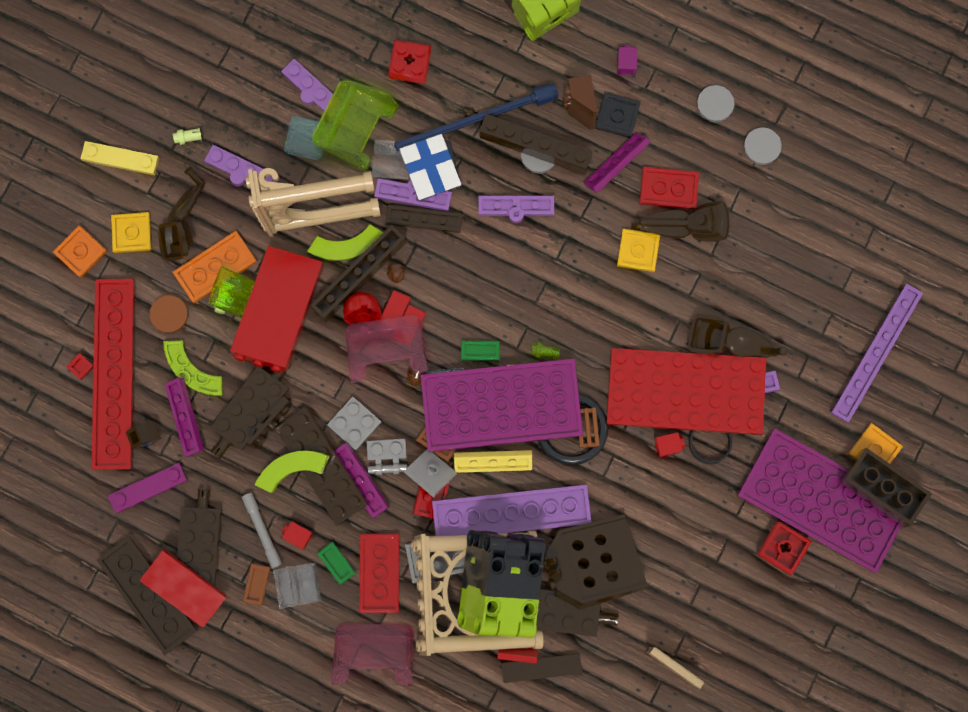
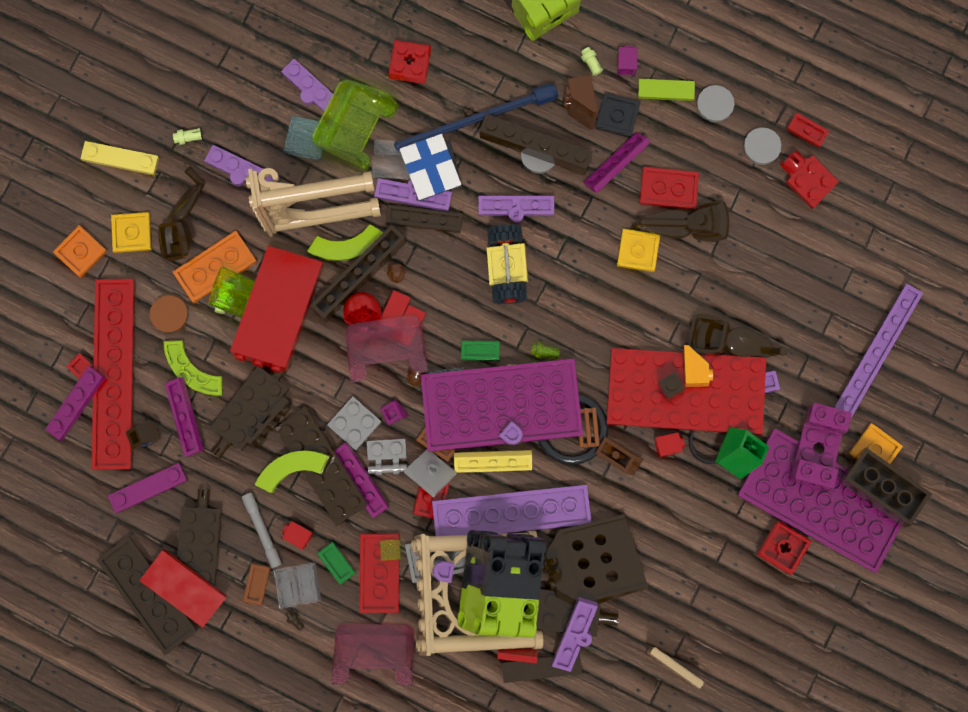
(75, 403): none -> magenta plate
(292, 618): none -> dark brown piece
(390, 550): none -> clear neon green tile
(393, 412): none -> magenta slope
(443, 571): none -> medium lavender tile
(507, 264): none -> plate
(511, 434): none -> medium lavender tile
(575, 634): none -> medium lavender hinge
(589, 57): none -> yellowish green animal
(619, 456): none -> reddish brown slope
(666, 89): none -> lime tile
(671, 387): none -> dark brown brick
(696, 369): none -> light orange slope
(741, 452): none -> green slope
(807, 130): none -> red plate
(808, 178): none -> red plate
(825, 427): none -> magenta plate

